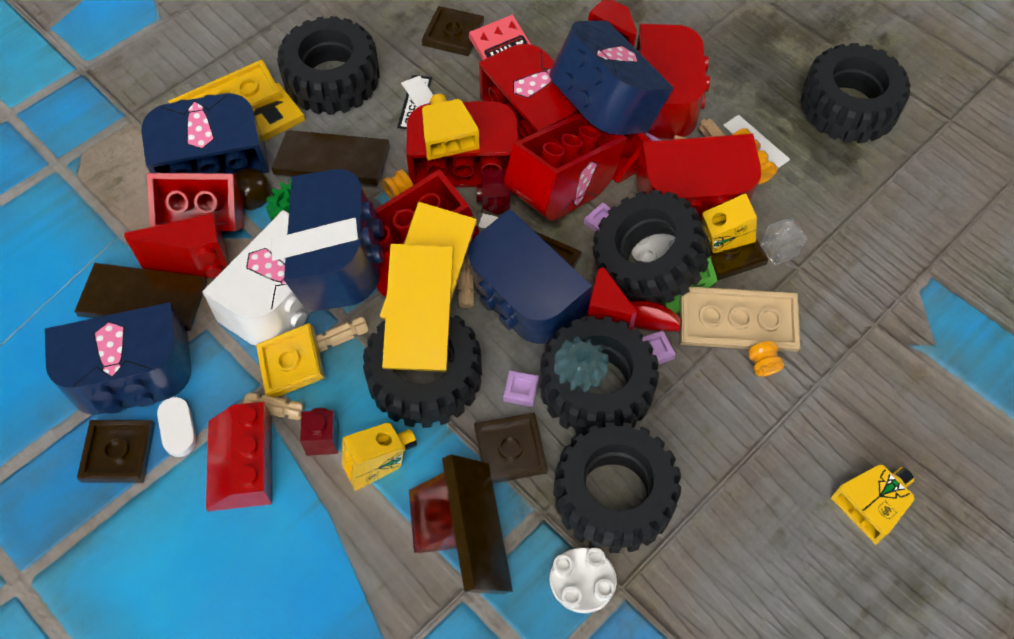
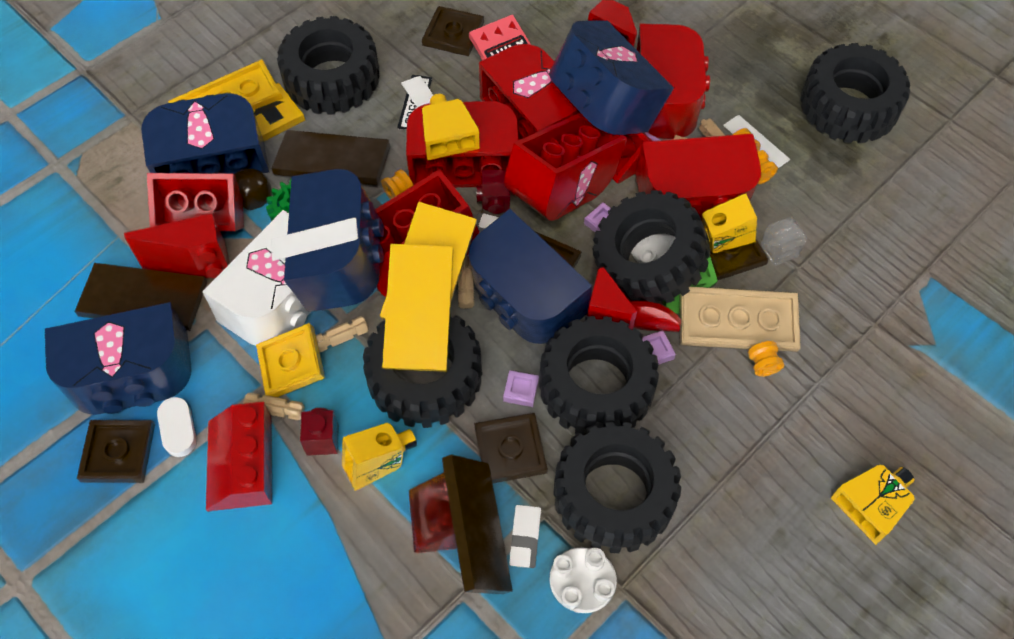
(525, 536): none -> white sticker
(581, 364): clear light blue gear -> none

